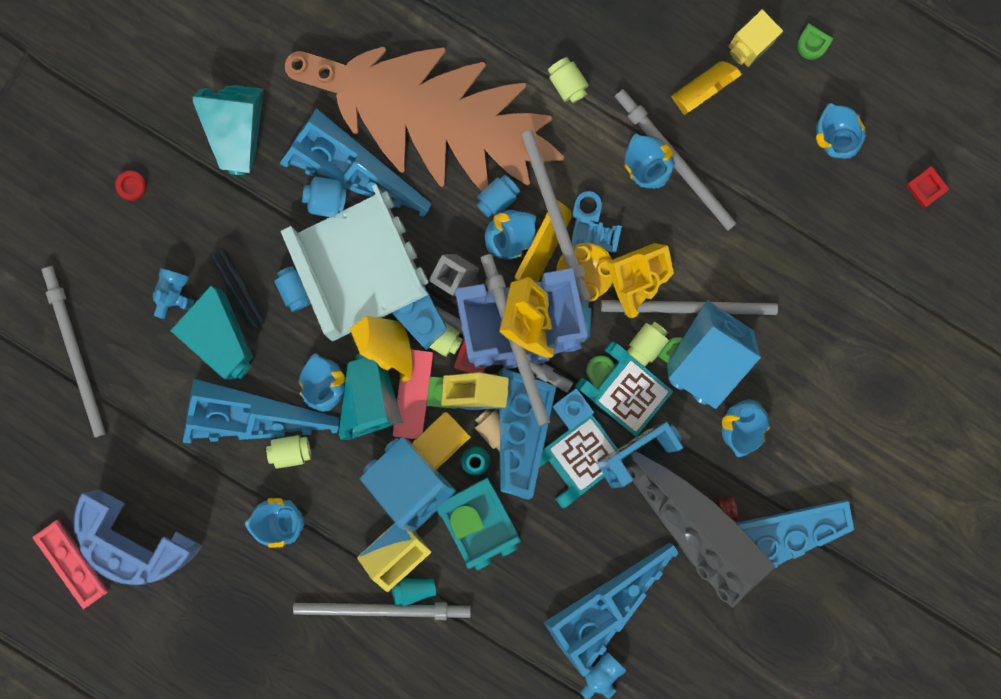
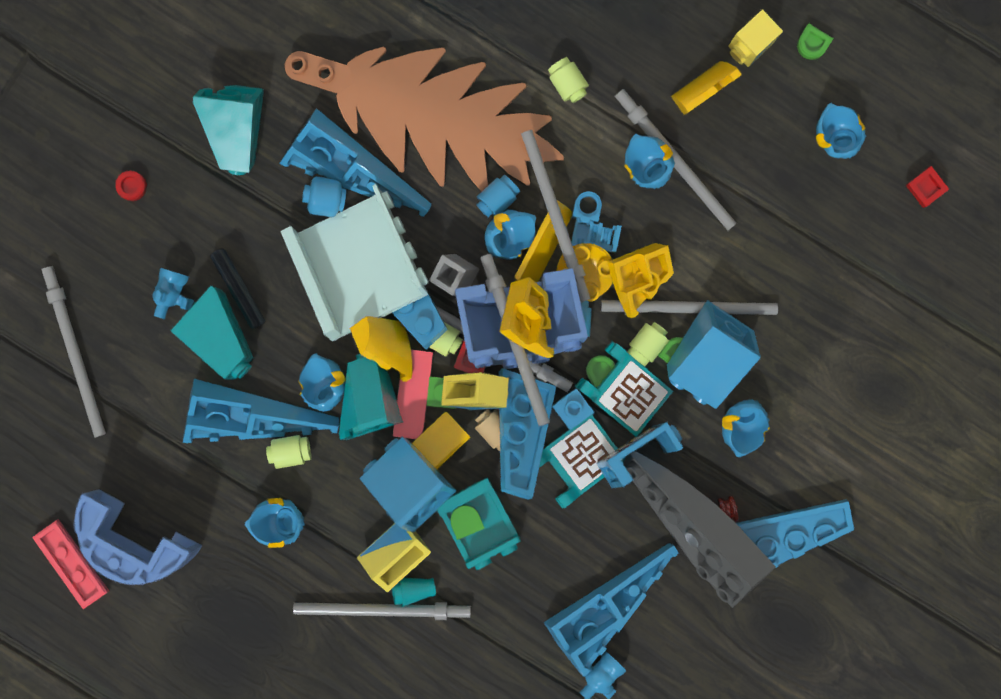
(292, 289): dark azure brick -> none
(475, 452): teal cone -> none

